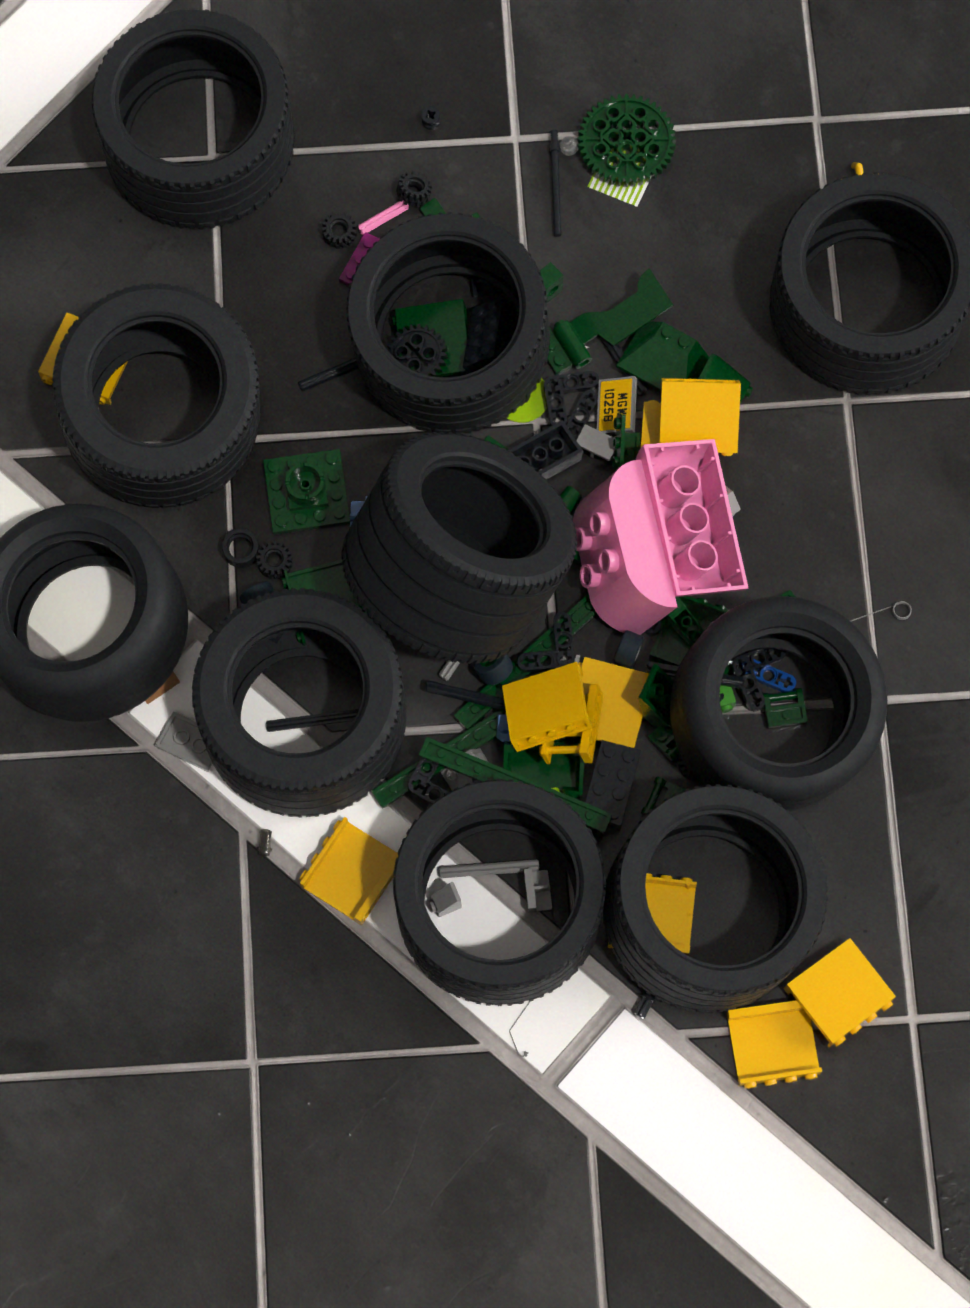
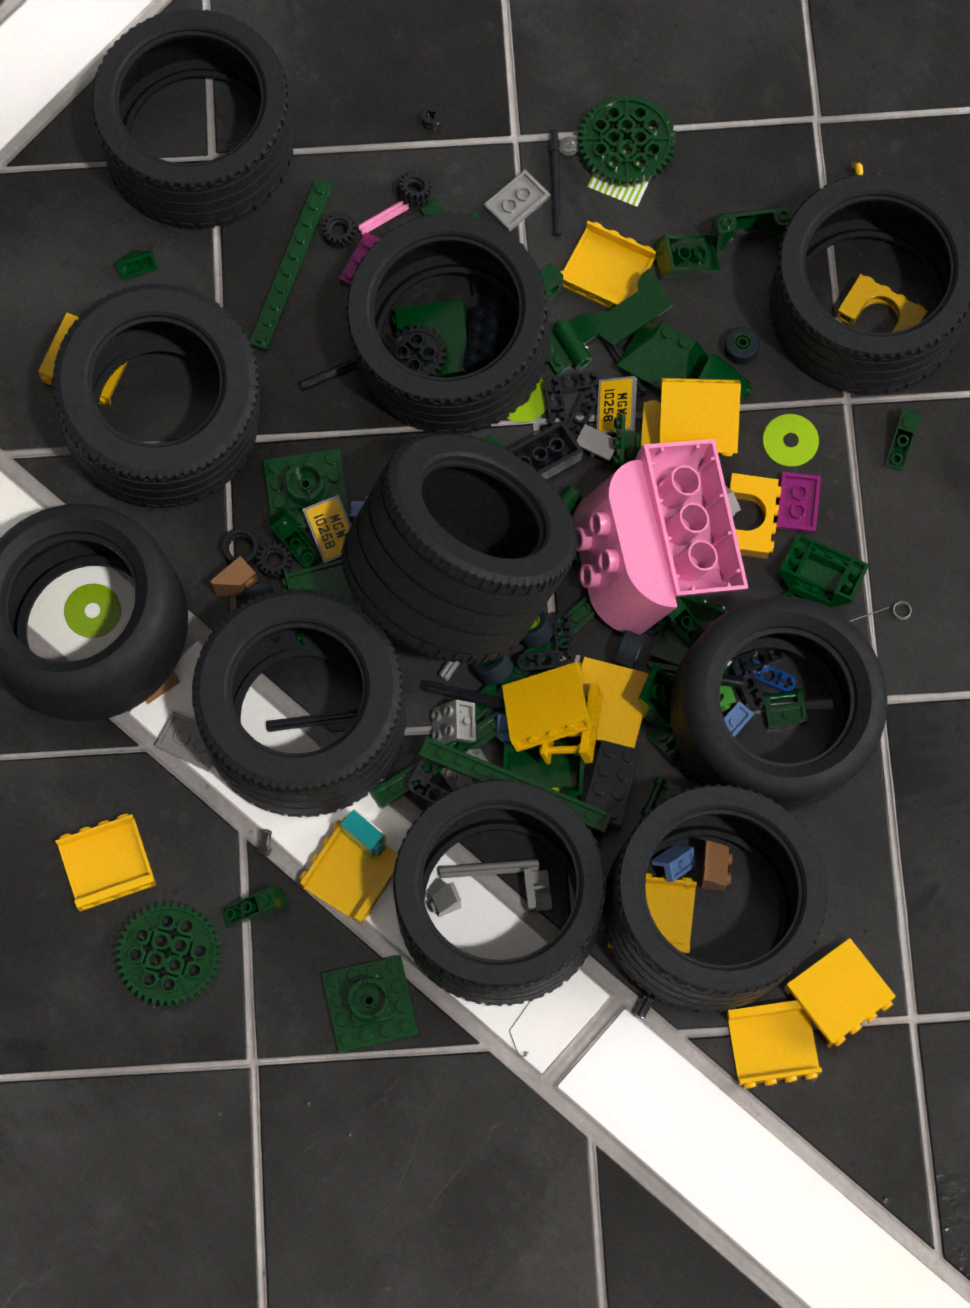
(92, 627): none -> lime sticker
(105, 862): none -> yellow panel
(136, 263): none -> dark green slope
(198, 937): none -> dark green gear
(234, 579): none -> medium nougat slope
(255, 906): none -> dark green slope
(291, 265): none -> dark green plate
(294, 538): none -> dark green slope
(328, 526): none -> yellow tile
(363, 1024): none -> dark green piece
(364, 833): none -> teal piece
(454, 722): none -> light grey bracket
(517, 200): none -> light grey tile
(540, 631): none -> black wheel
(606, 266): none -> yellow panel
(676, 861): none -> medium blue panel
(686, 256): none -> dark green slope
(715, 866): none -> medium nougat slope
(727, 223): none -> dark green windscreen
(737, 718): none -> medium blue panel
(742, 353): none -> black wheel
(763, 493): none -> yellow arch
(786, 455): none -> lime sticker
(798, 502): none -> magenta plate
(822, 572): none -> dark green slope
(868, 292): none -> yellow arch
(903, 438): none -> dark green slope

